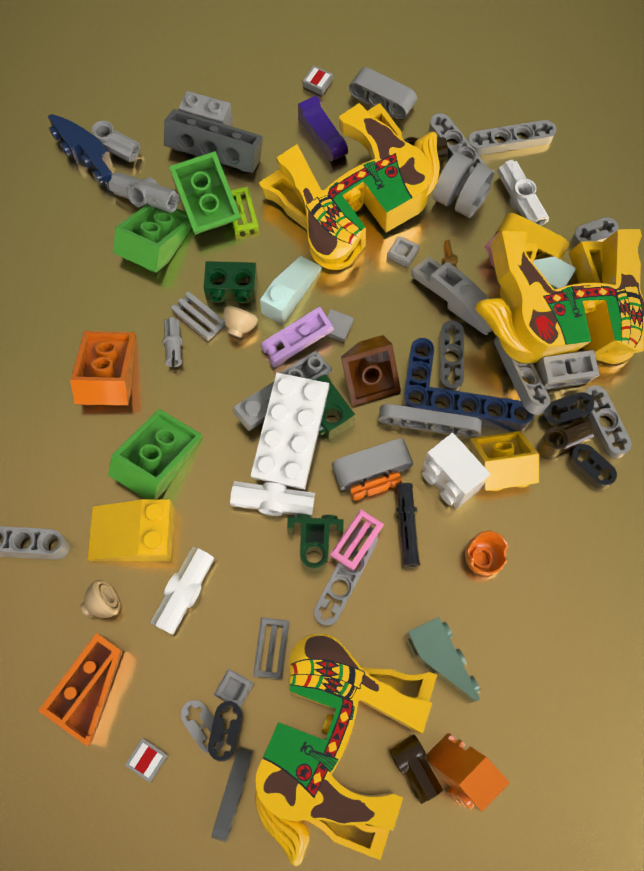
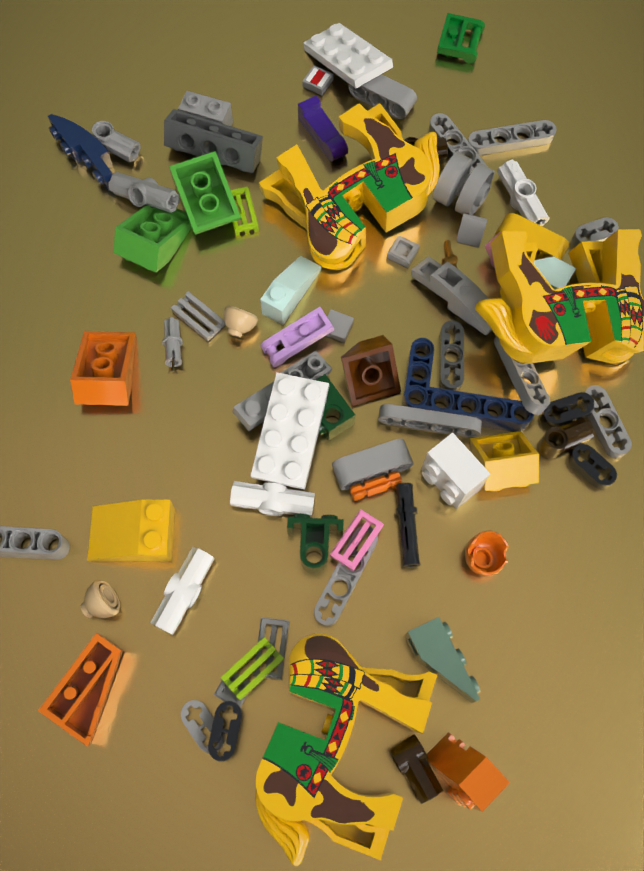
(146, 760): tile -> none
(153, 455): bright green slope -> none
(231, 275): dark green brick -> none
(232, 794): dark grey beam -> none
(248, 656): none -> lime tile
(348, 55): none -> white plate
(453, 36): none -> green plate
(471, 230): none -> light grey slope
(567, 369): light grey brick -> none

